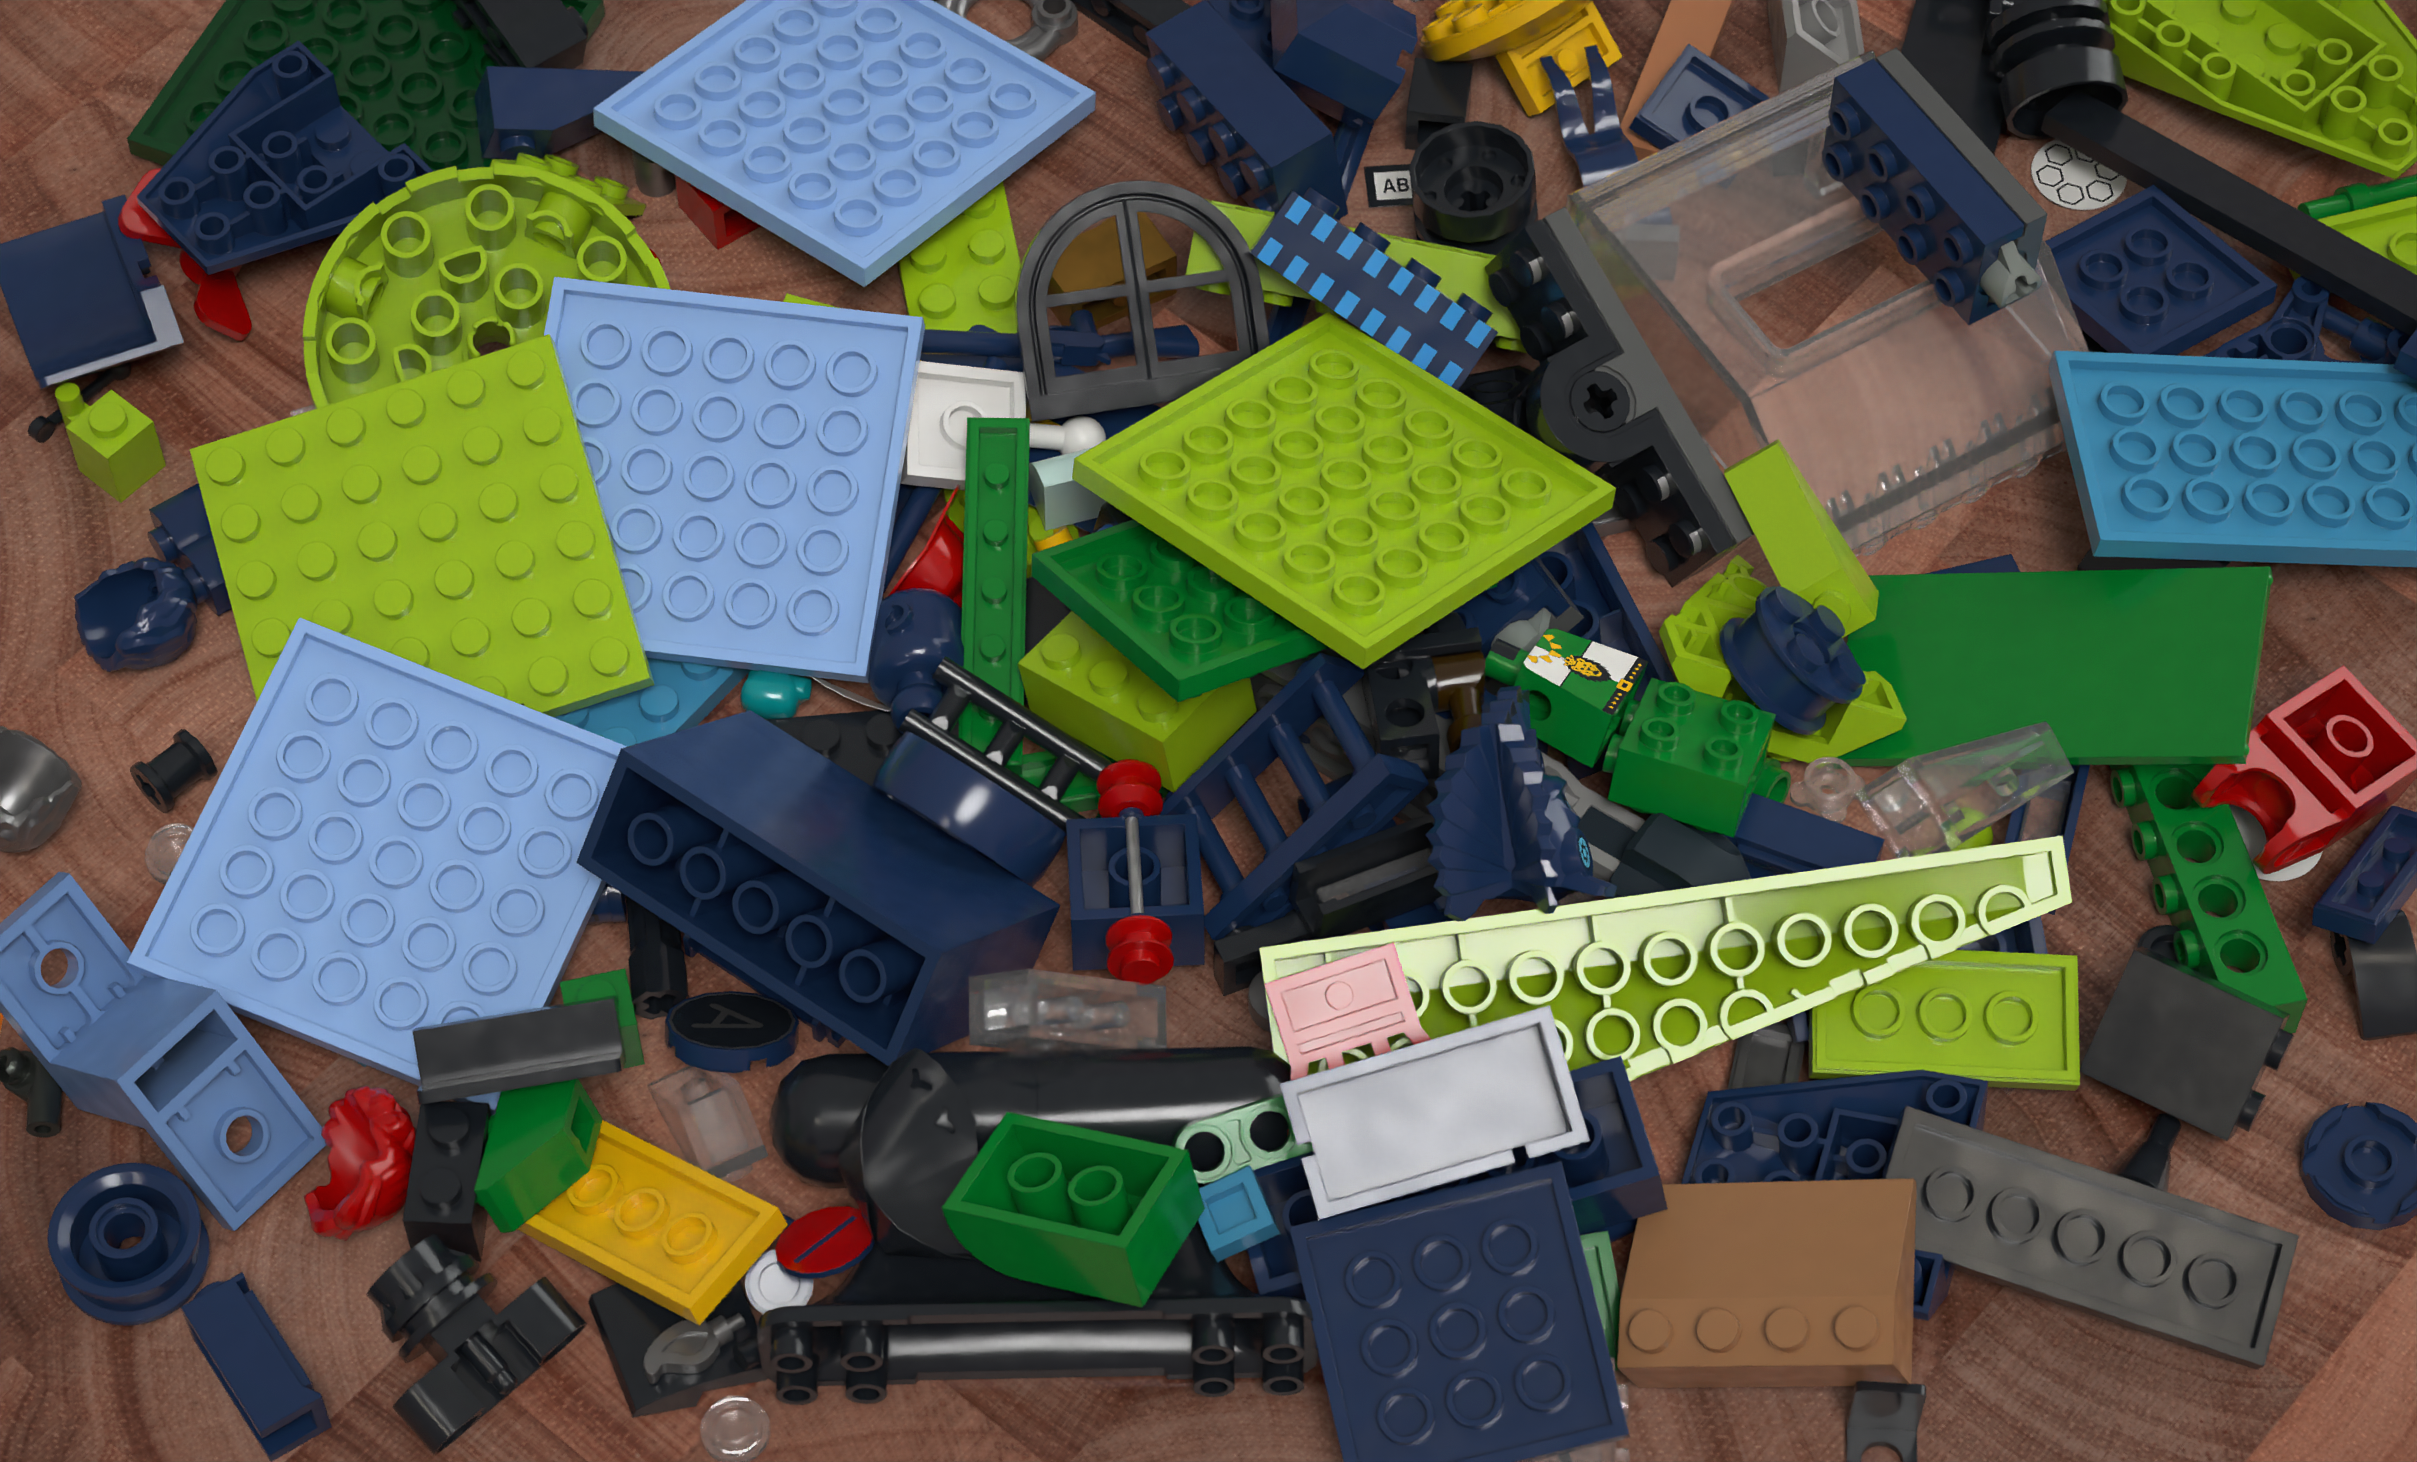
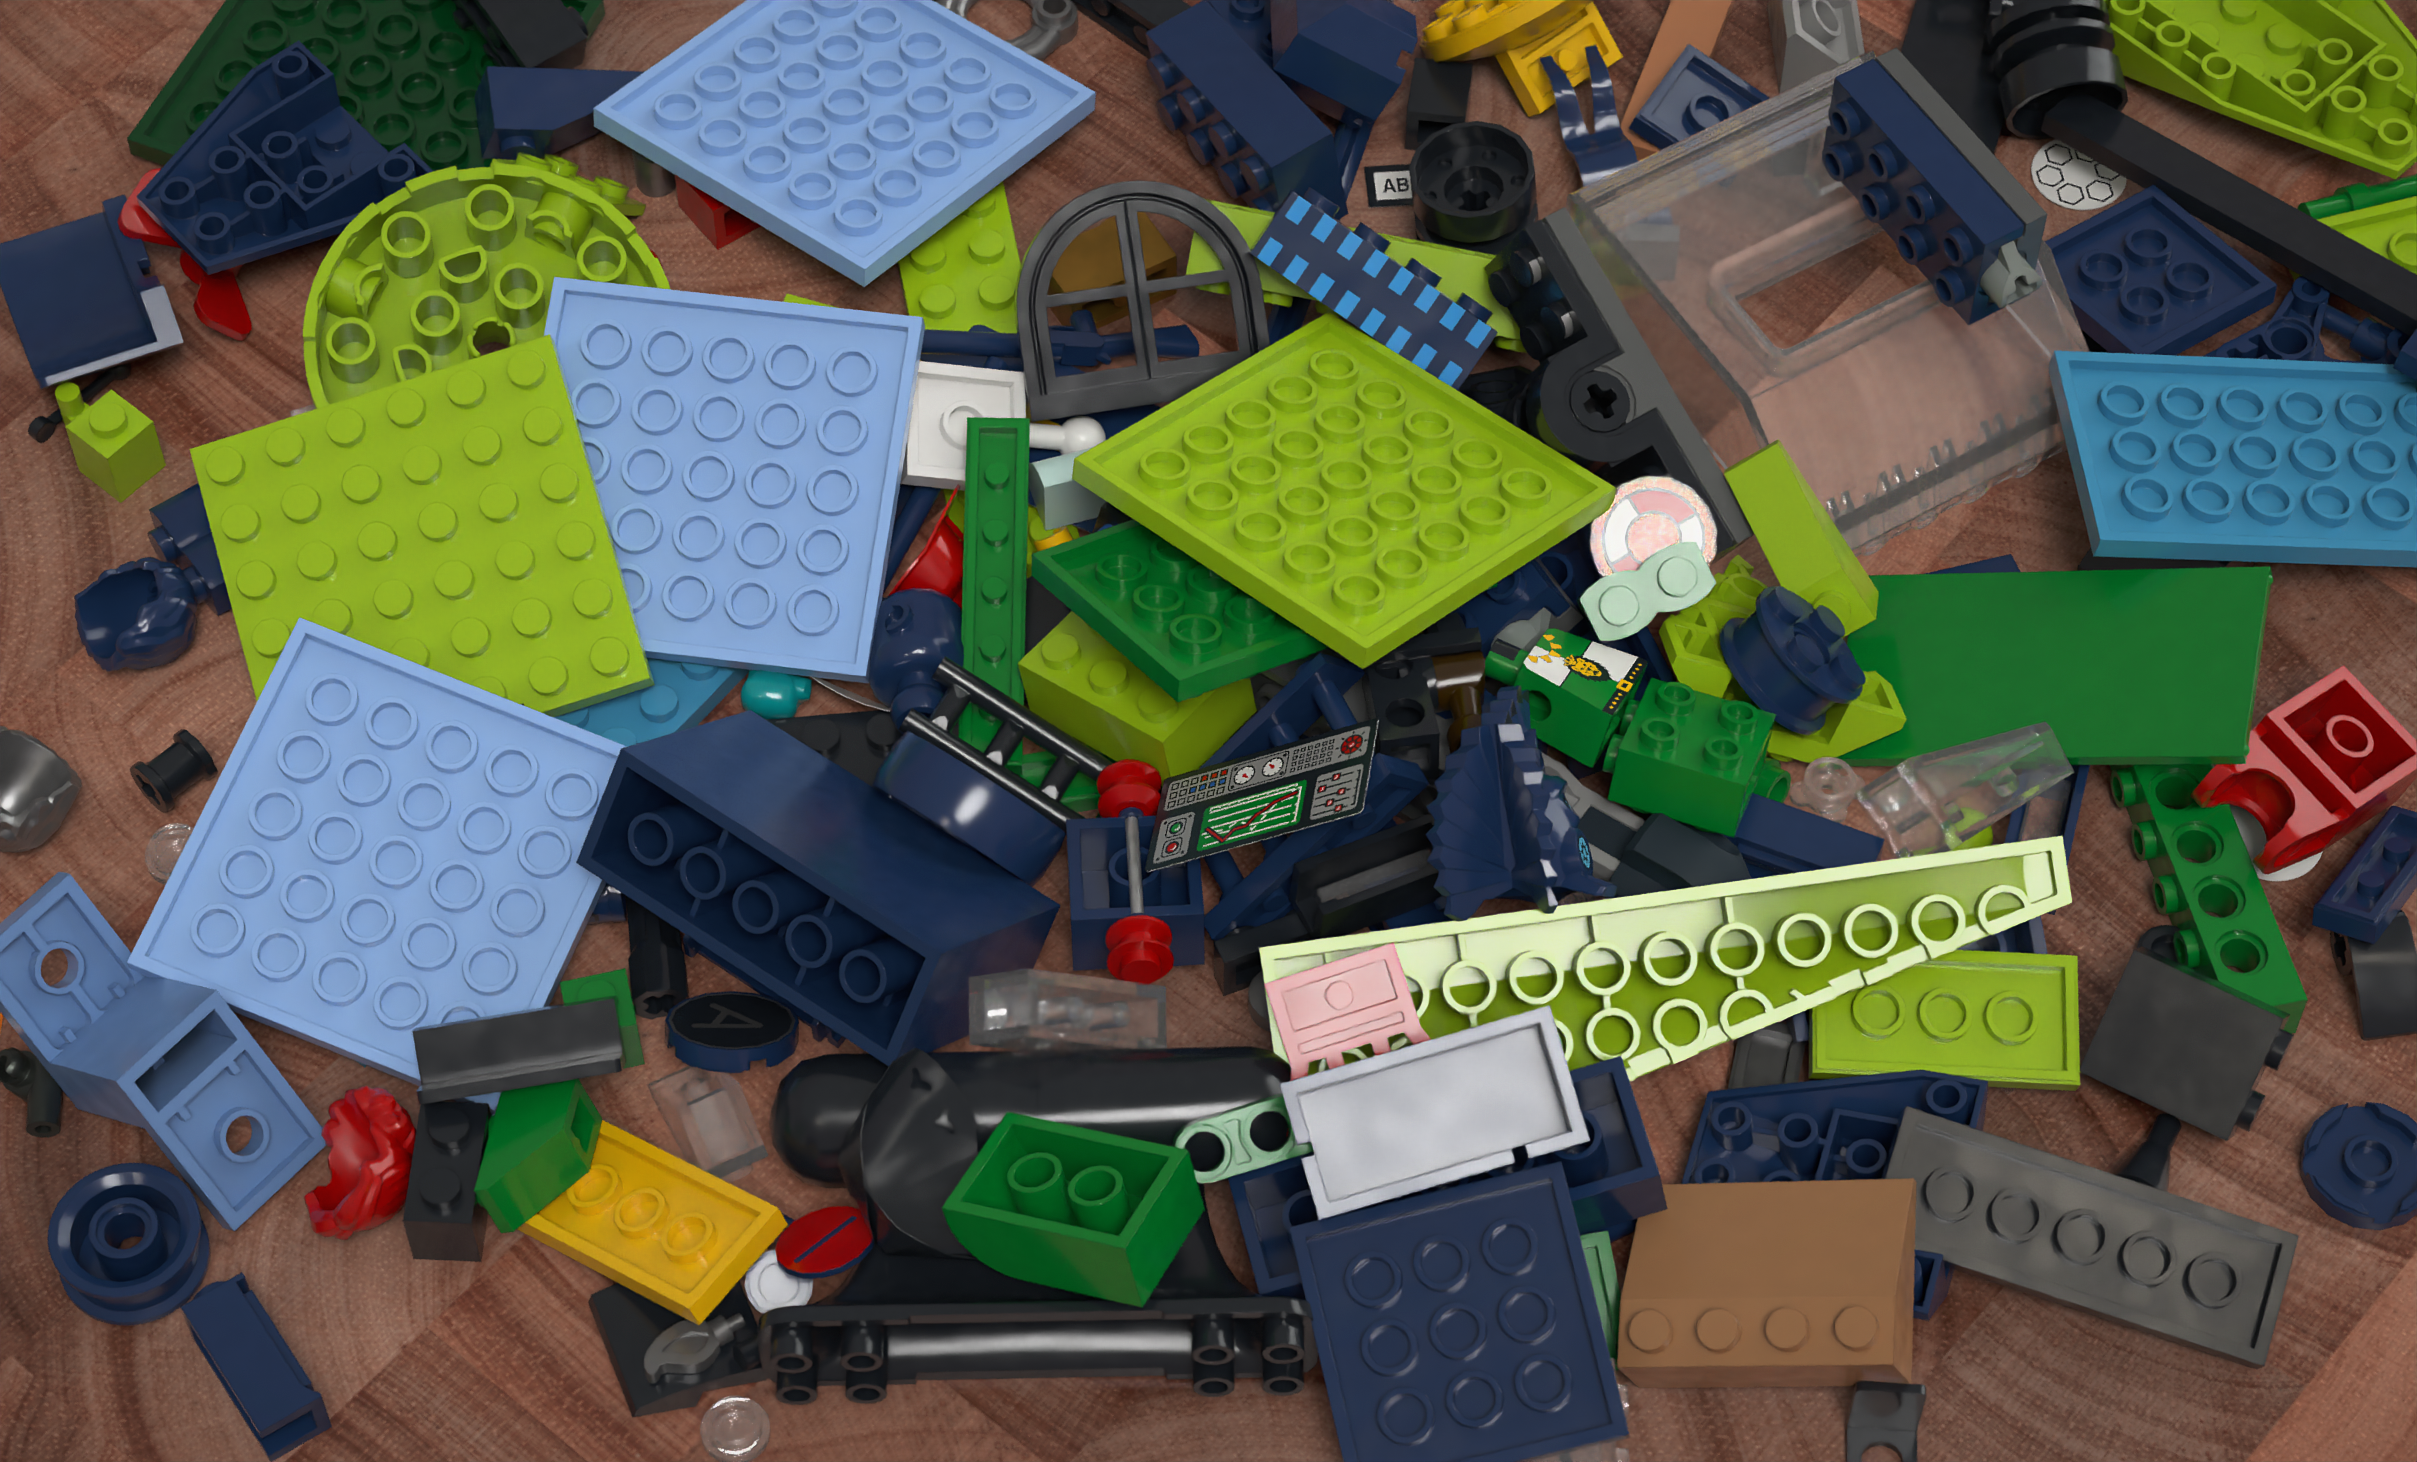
(480, 1354): black beam -> none
(1235, 1214): dark azure plate -> none
(1262, 795): none -> sticker
(1648, 517): none -> tile
(1660, 584): none -> brick

